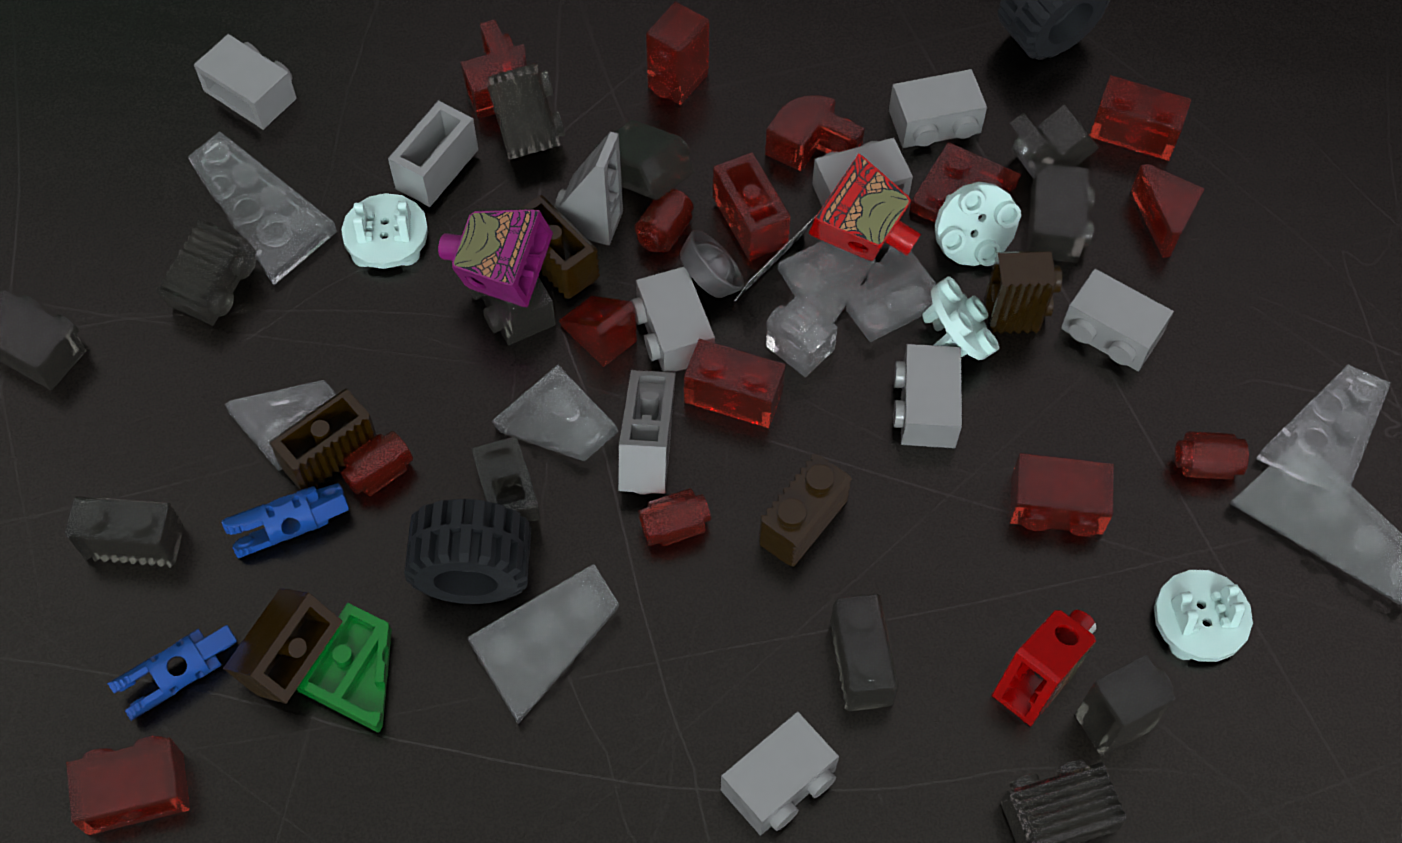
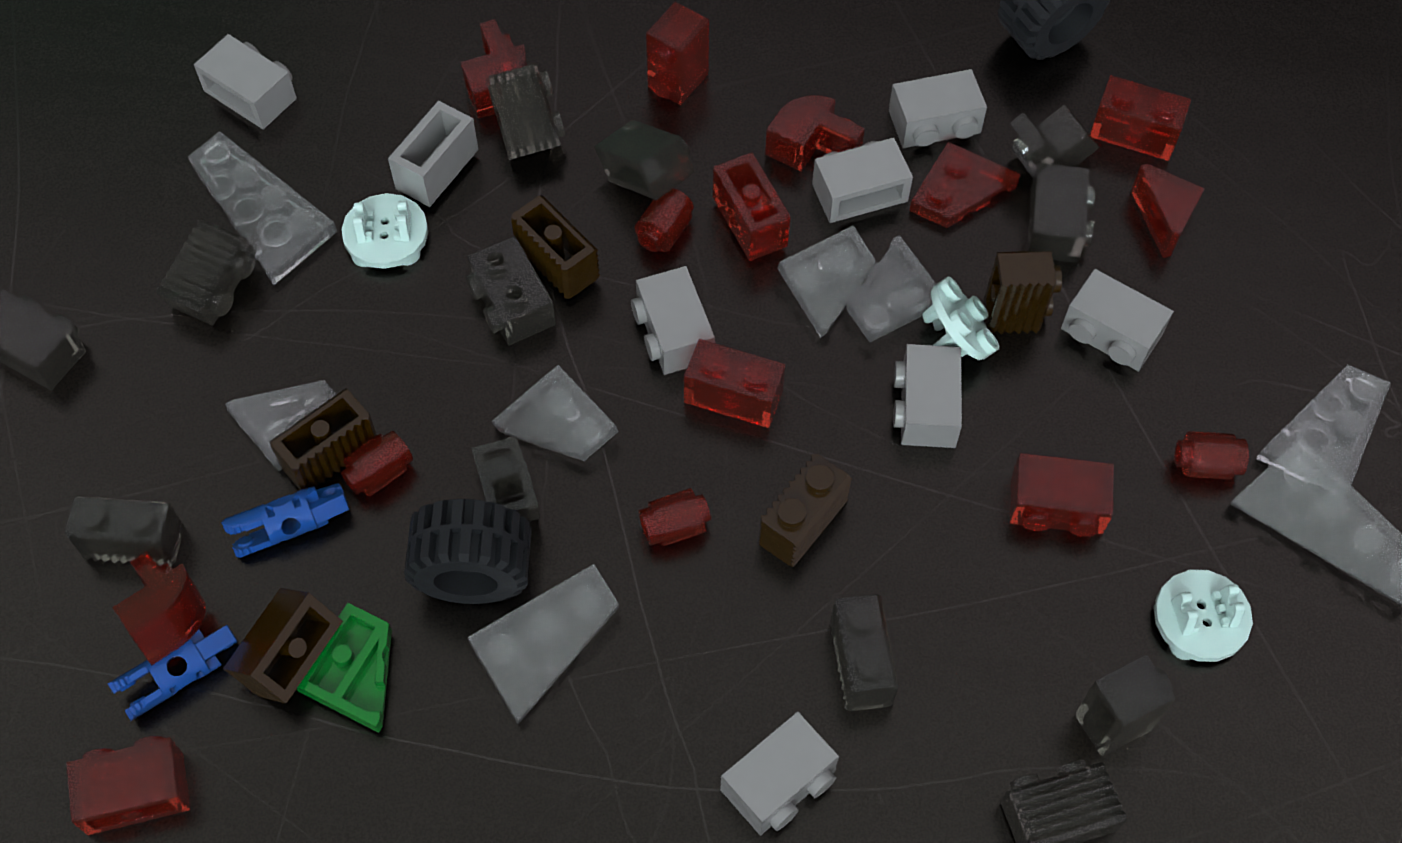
(162, 612): none -> clear red brick
(499, 253): torso -> none
(595, 193): light grey slope -> none
(602, 327): clear red slope -> none
(646, 432): light grey slope -> none
(711, 265): flat silver hat -> none
(775, 258): black sticker -> none
(801, 333): clear brick -> none
(865, 213): torso -> none
(992, 231): light aqua plate -> none
(1053, 653): red torso -> none

